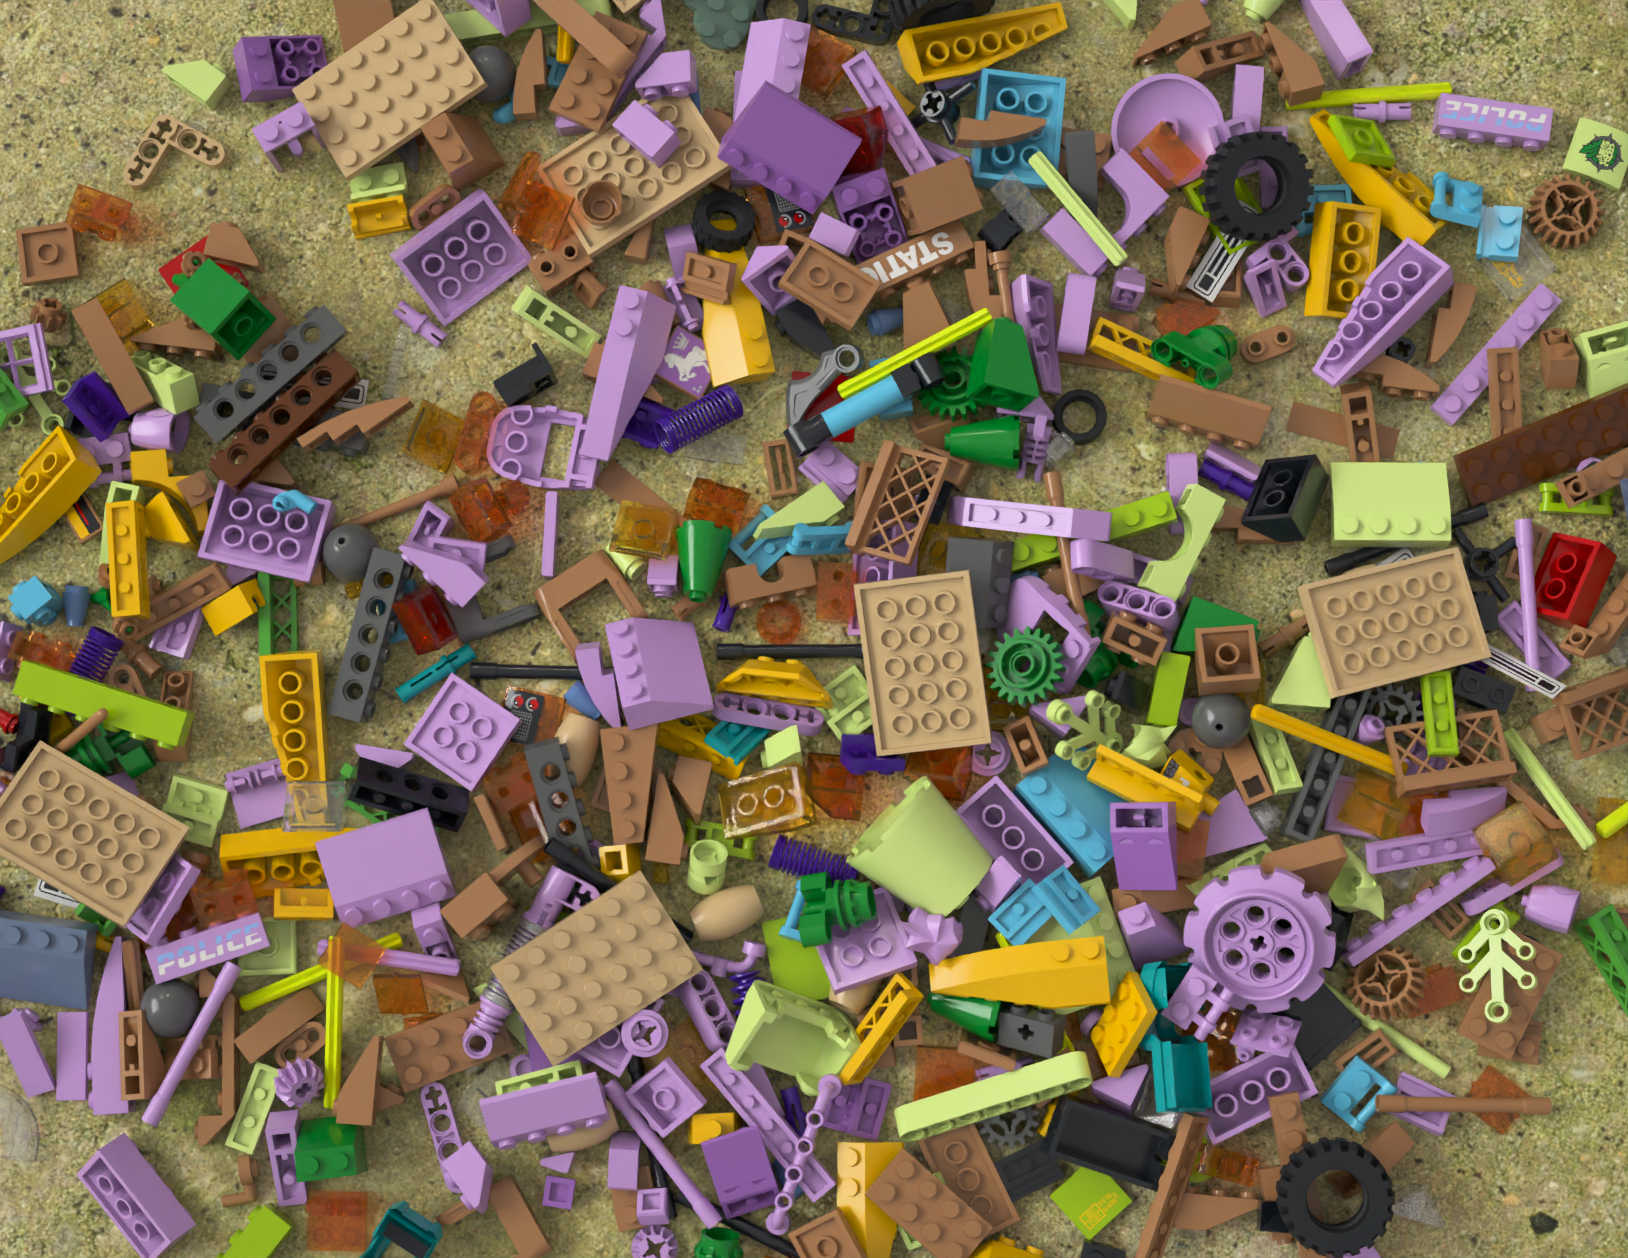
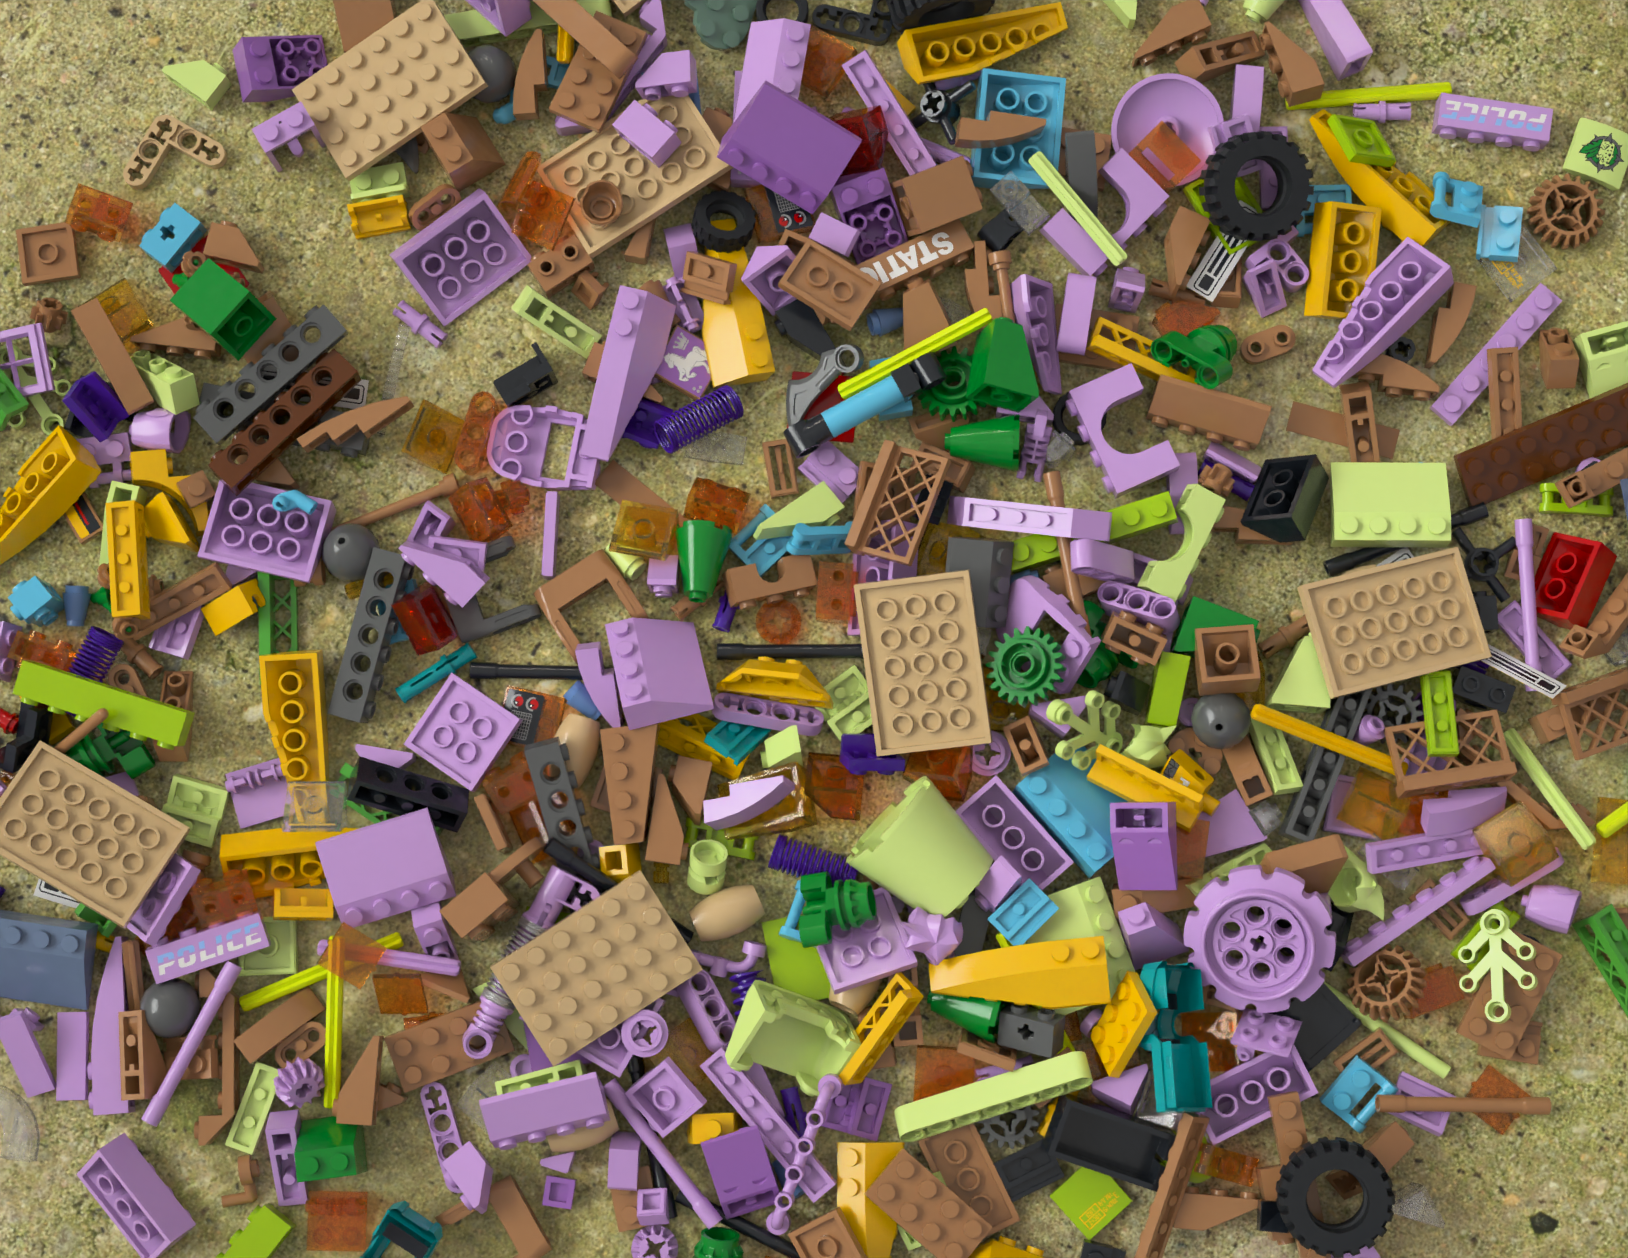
(170, 251): none -> medium azure brick
(746, 801): none -> slope
(1066, 899): medium azure plate -> none
(1121, 470): none -> lavender arch
(1190, 996): lavender plate -> none
(1217, 479): none -> medium nougat gear

